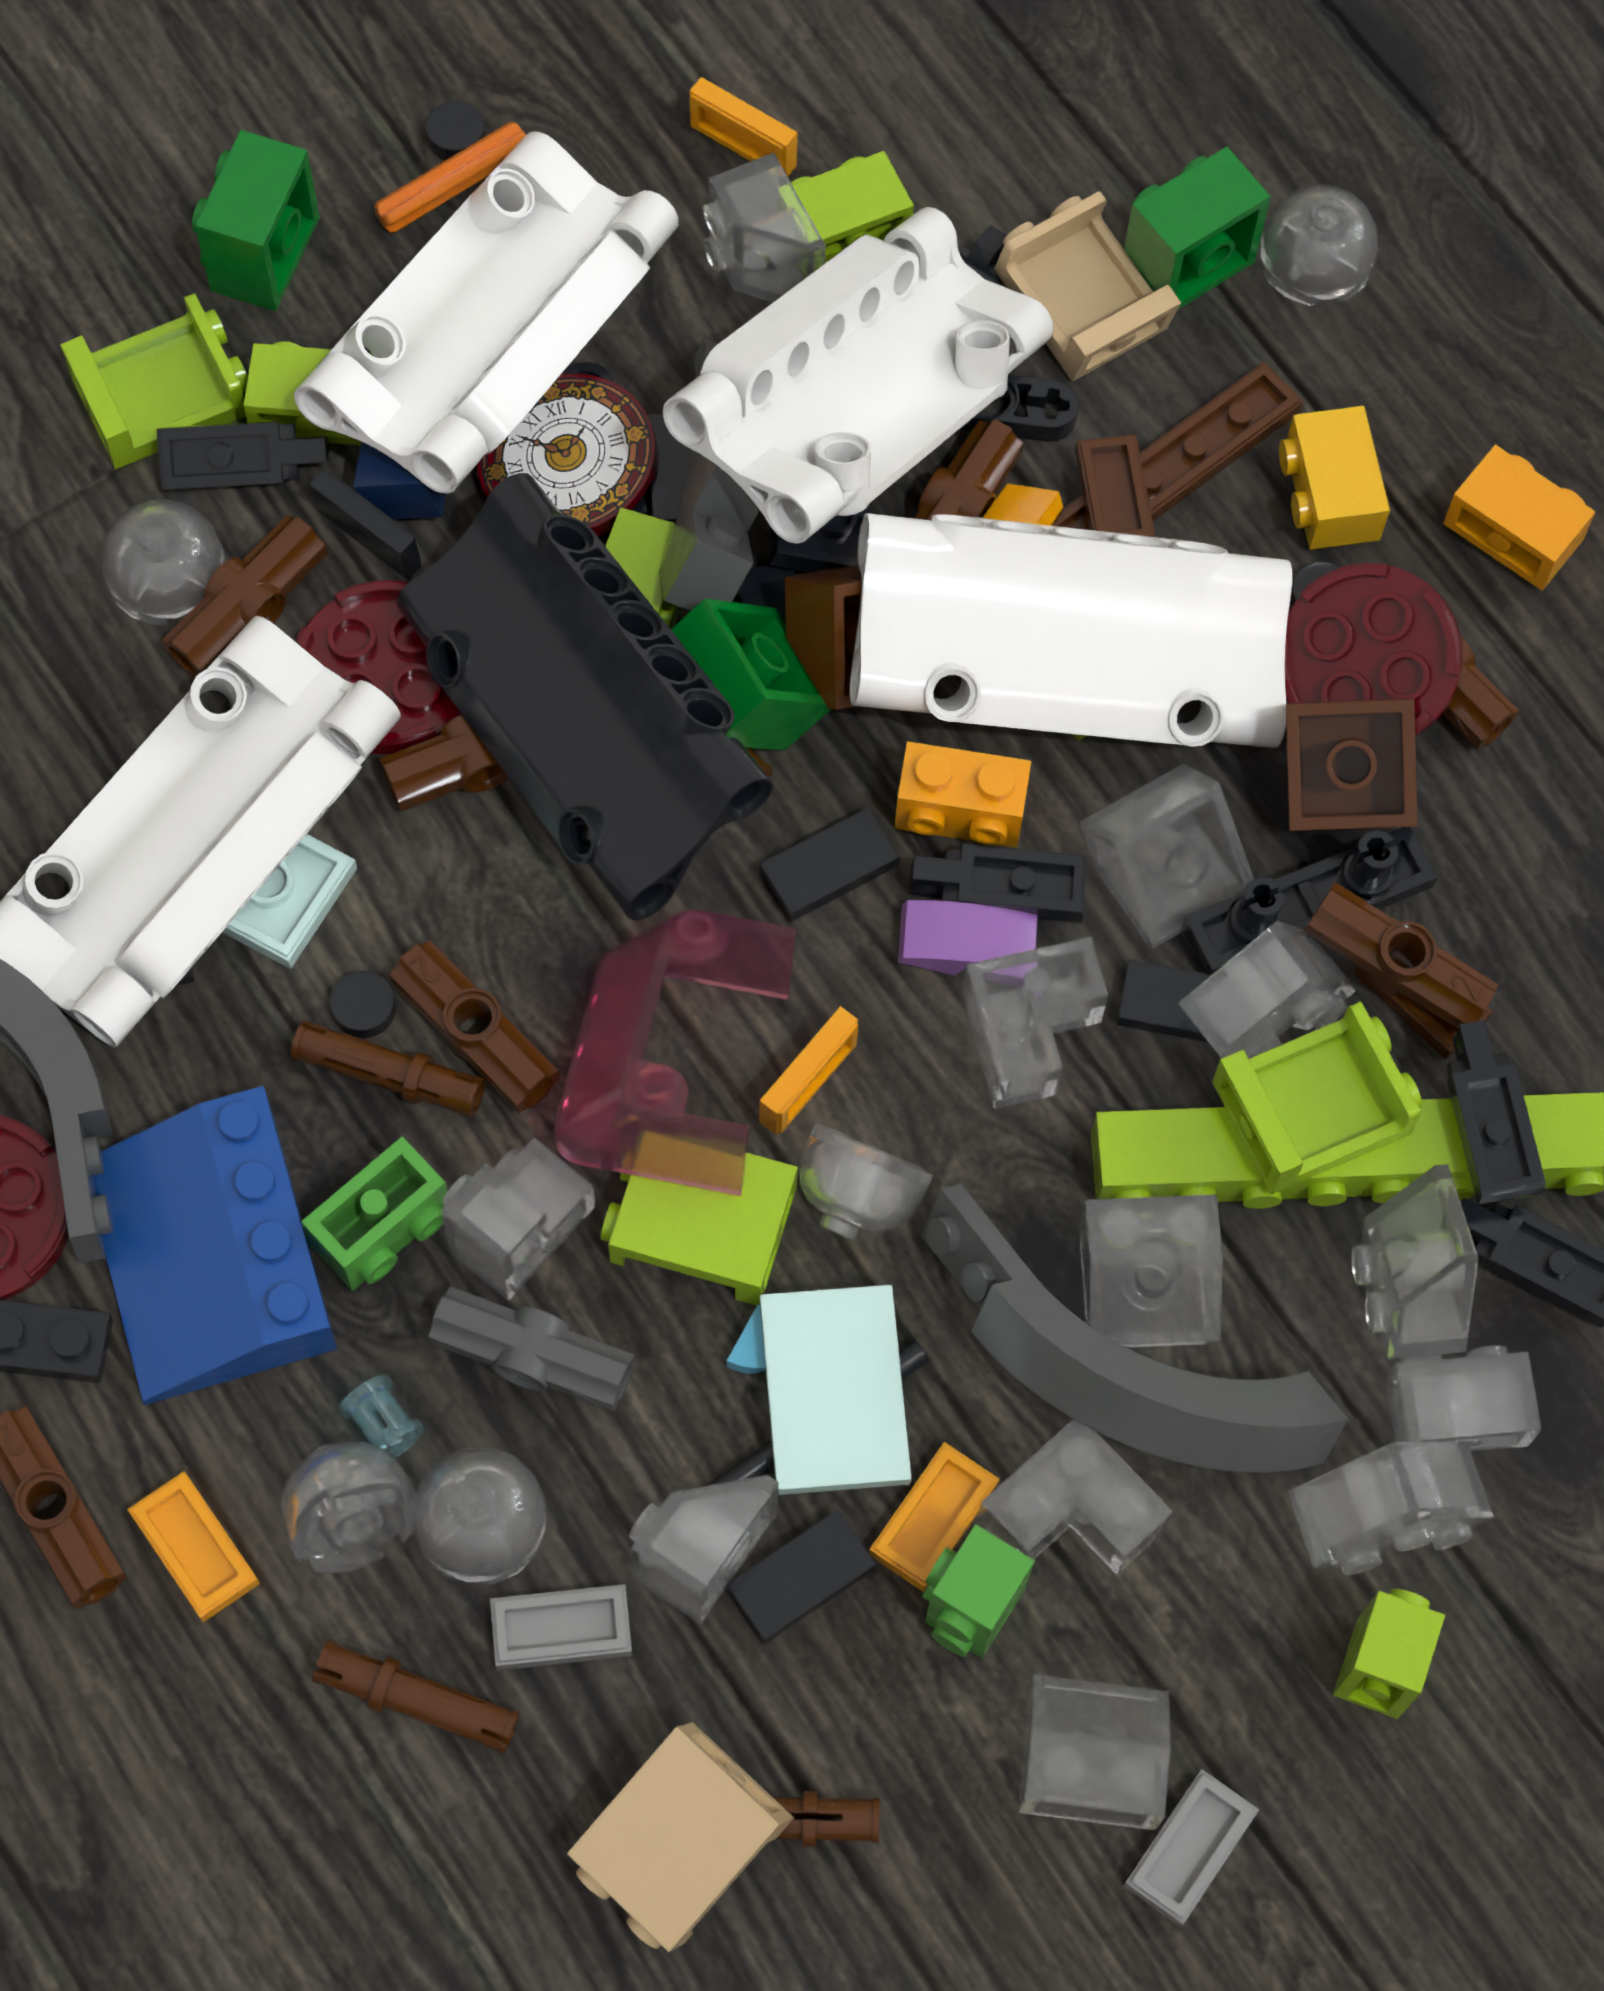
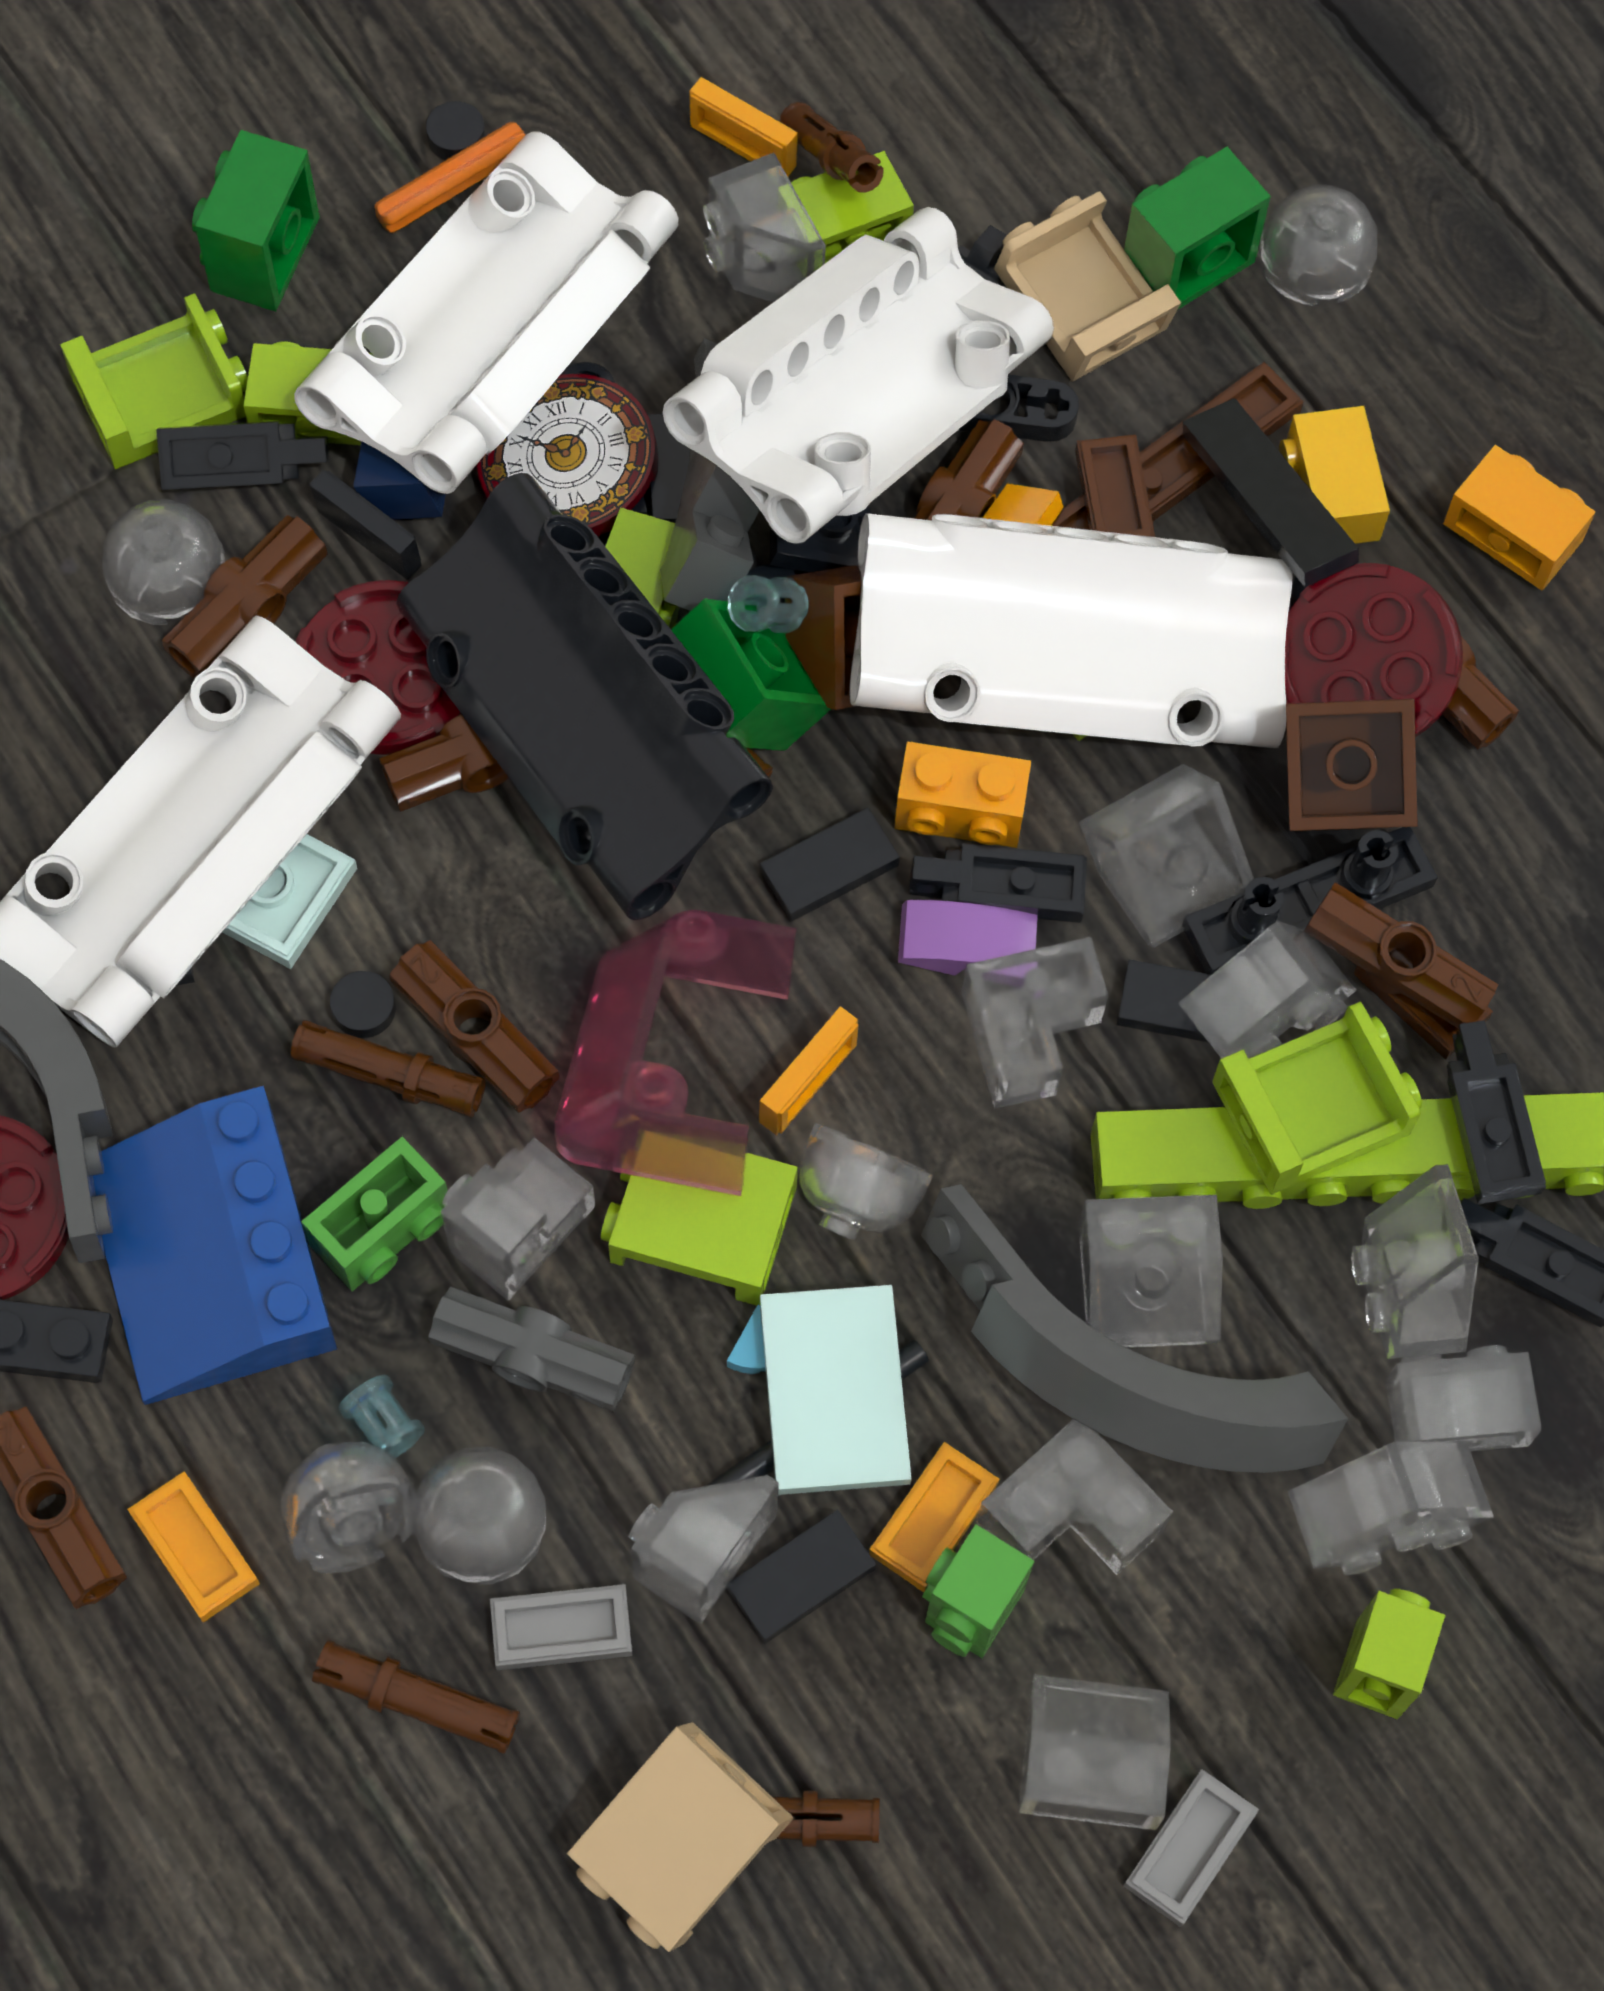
(770, 612): none -> clear light blue bush
(838, 152): none -> reddish brown pin
(1270, 492): none -> black tile

